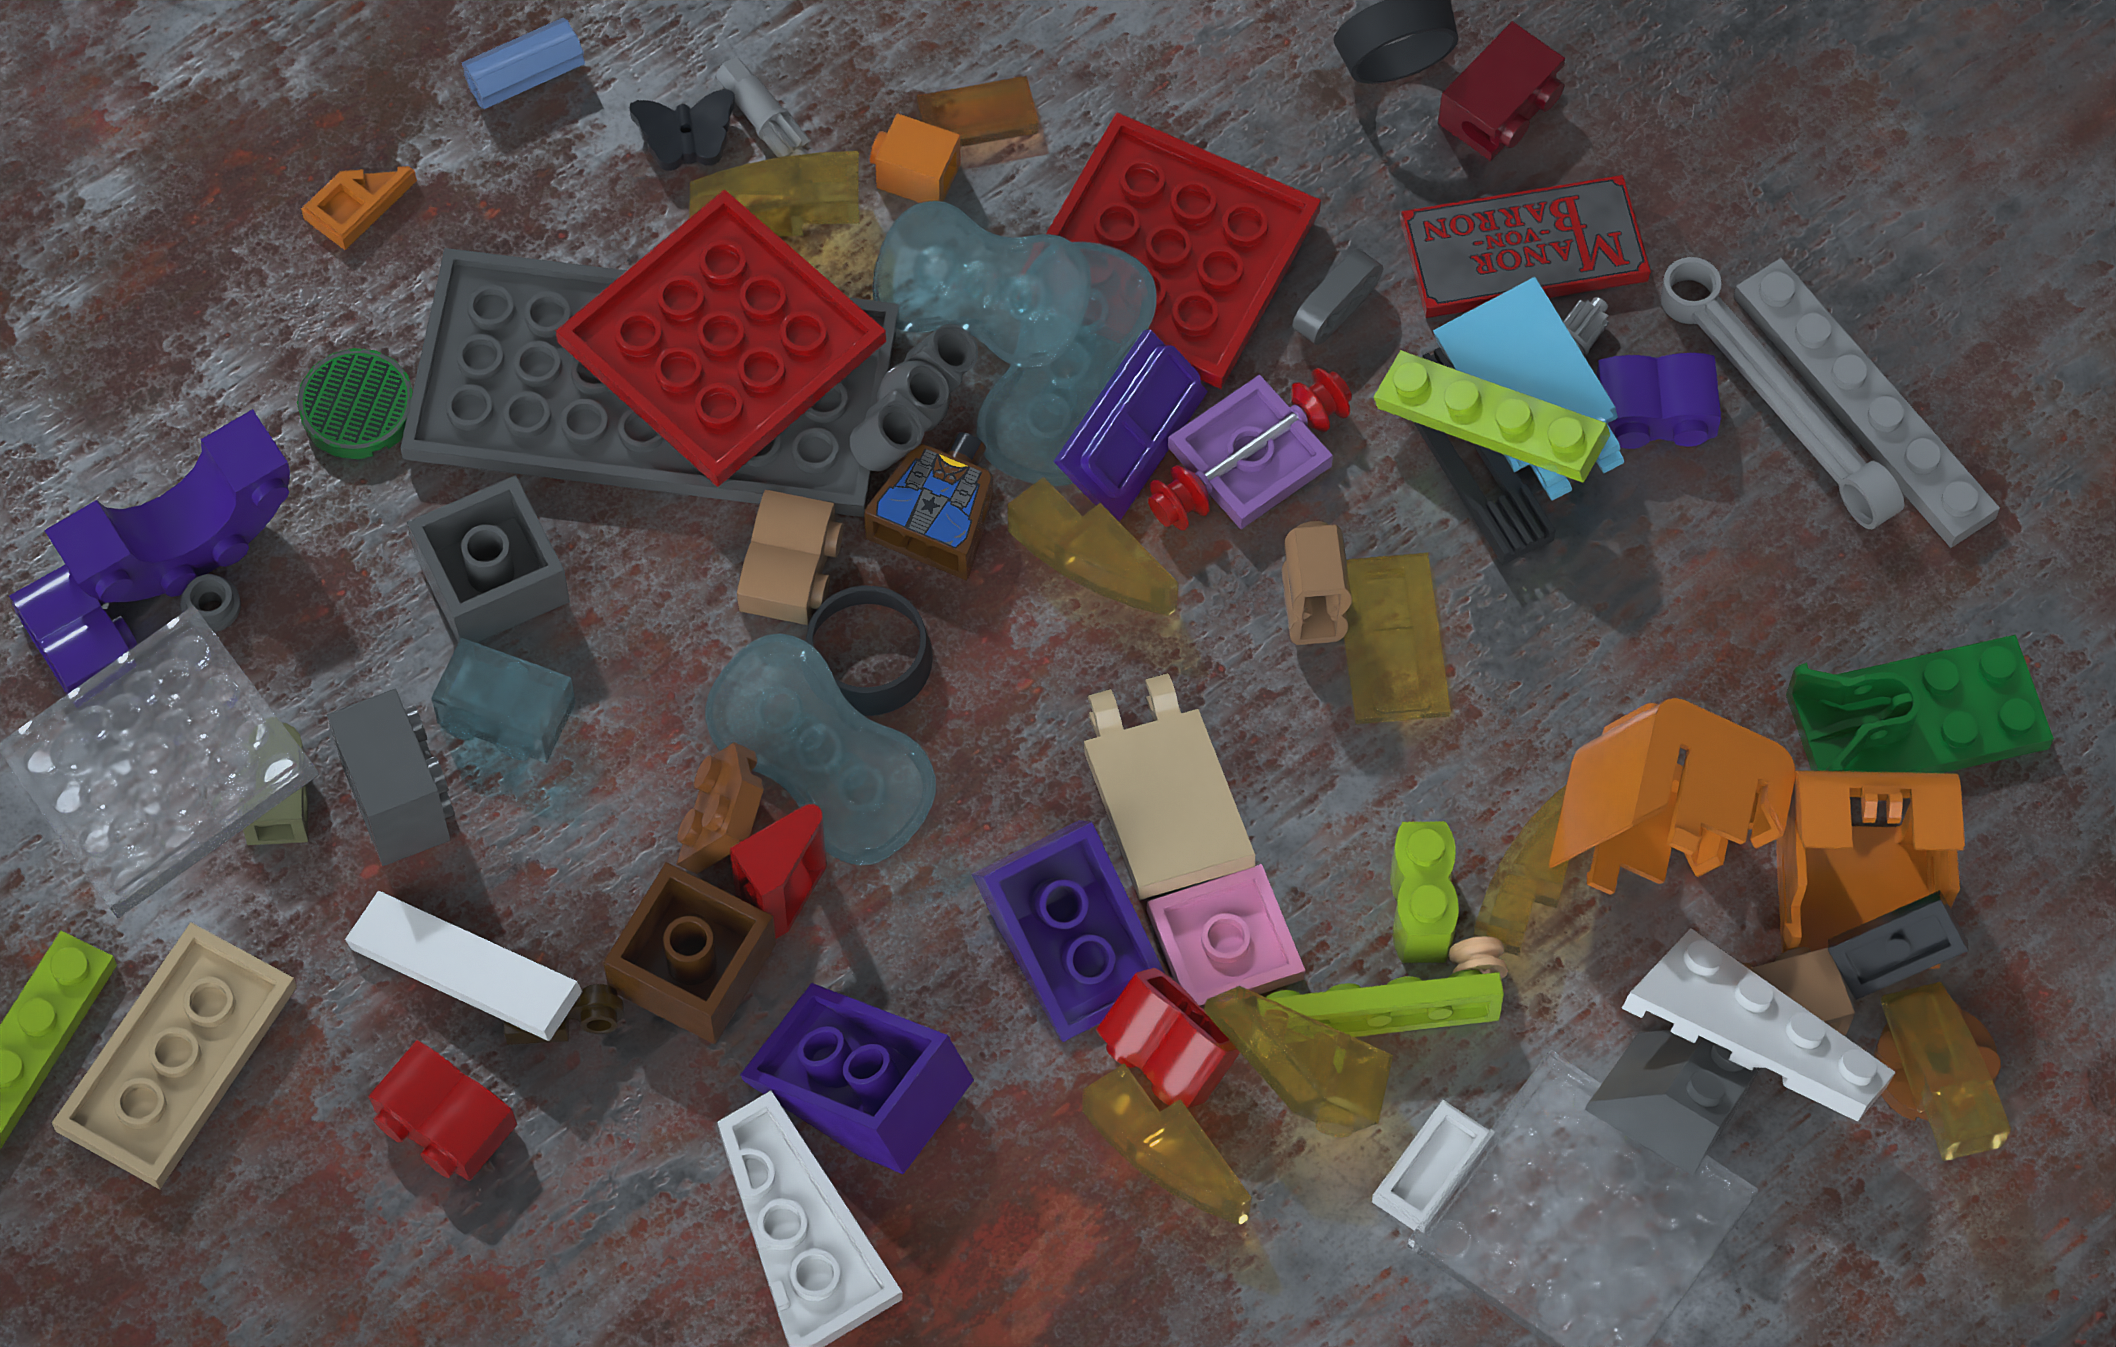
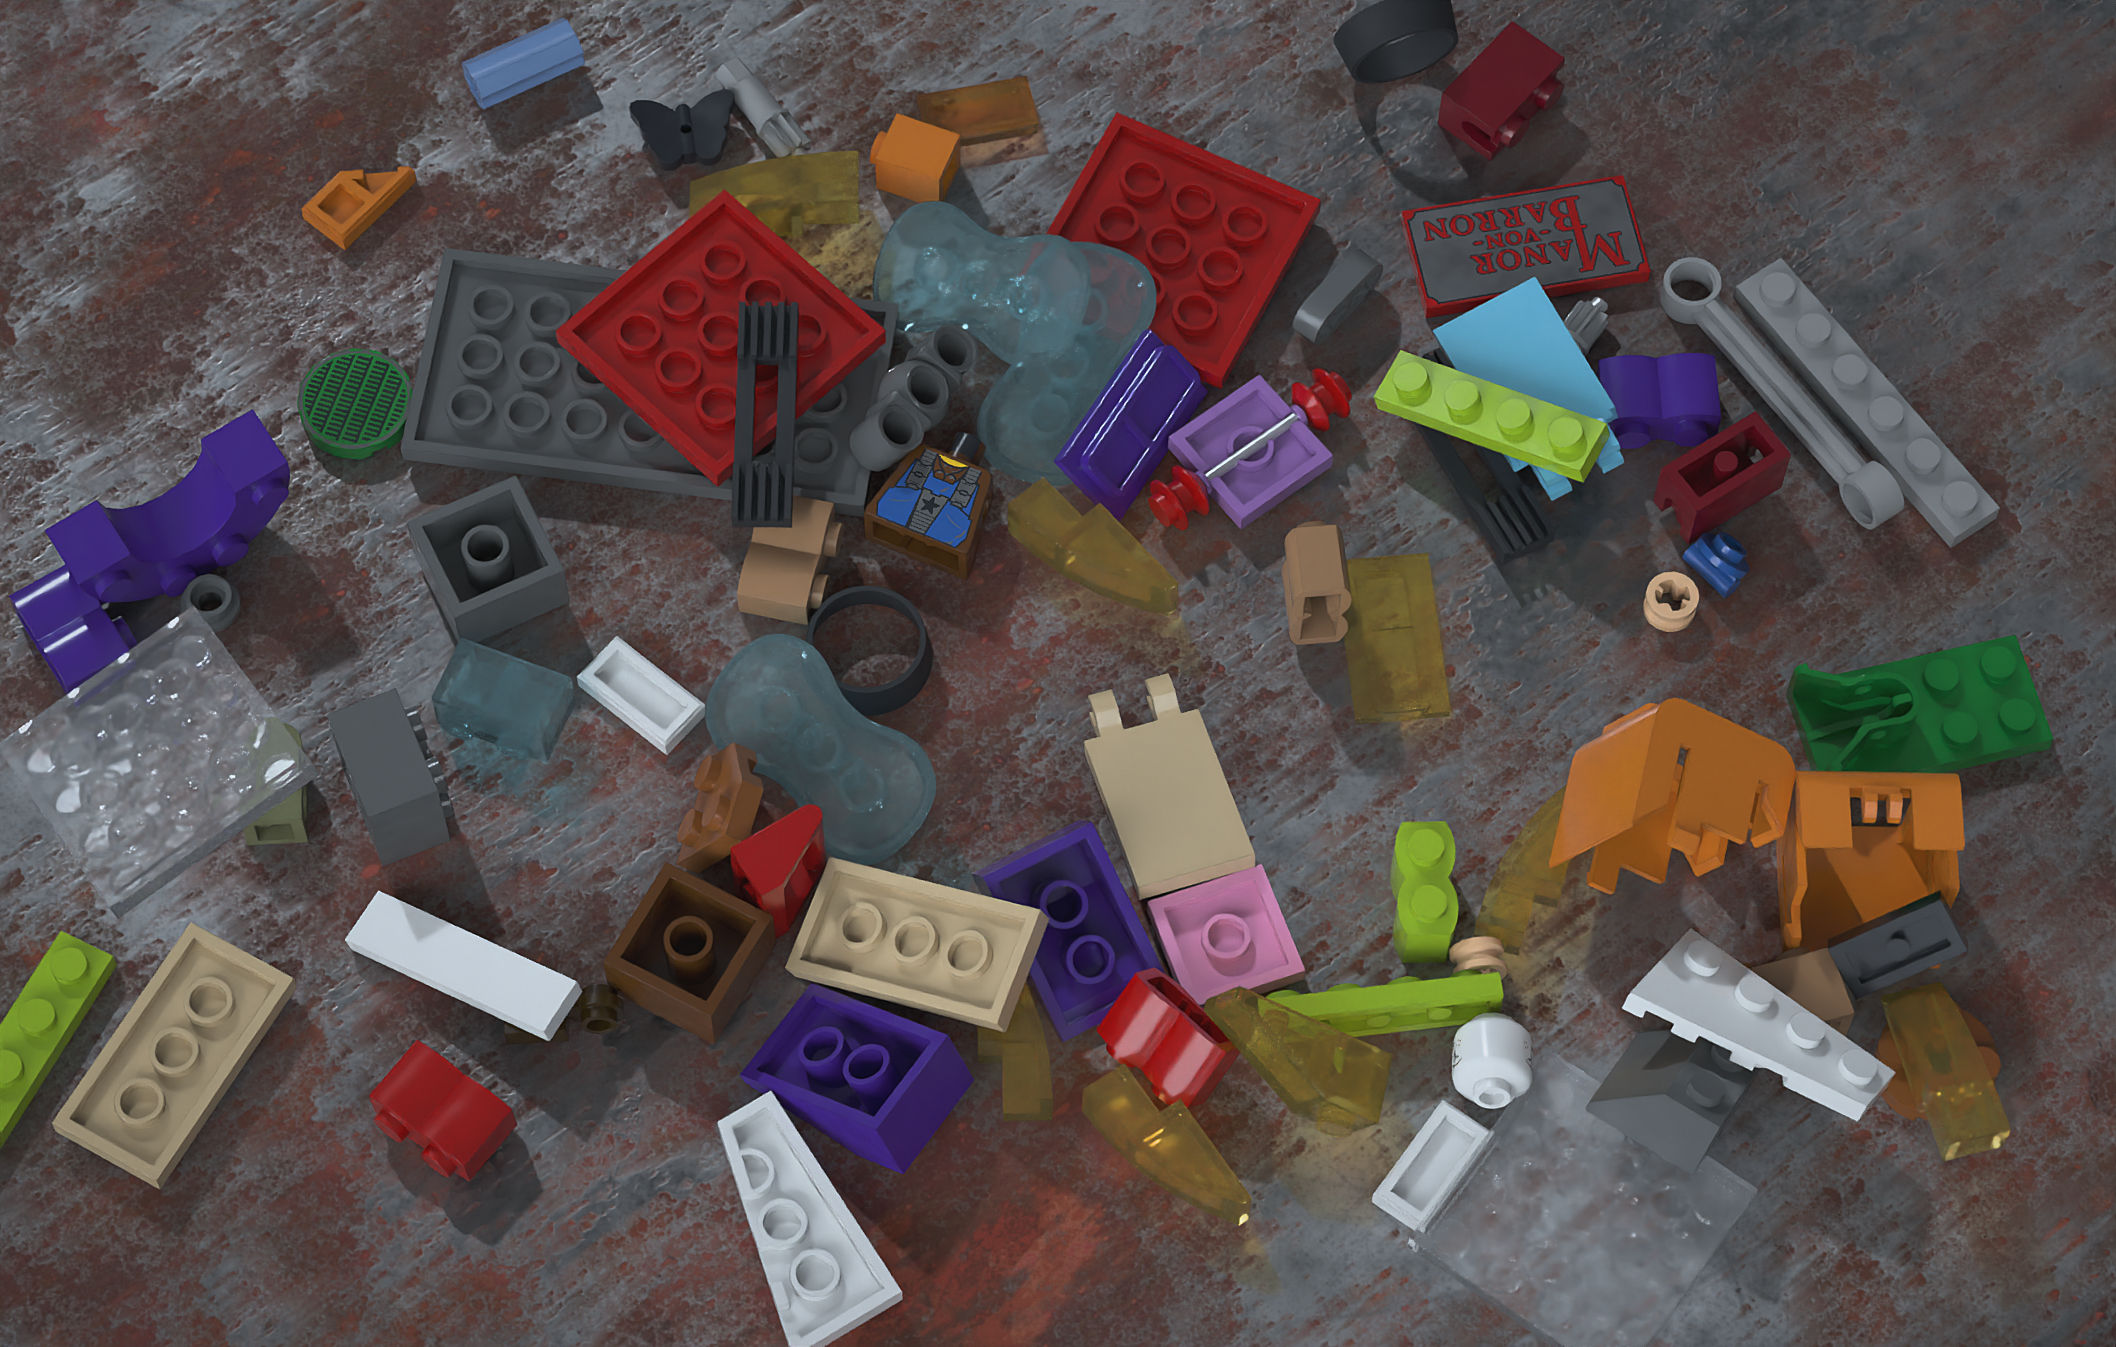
(641, 695): none -> white tile
(763, 493): none -> black container
(917, 944): none -> tan plate
(1024, 1060): none -> clear yellow slope
(1492, 1058): none -> white head
(1661, 614): none -> light nougat bush
(1718, 561): none -> blue plate
(1720, 478): none -> dark red brick

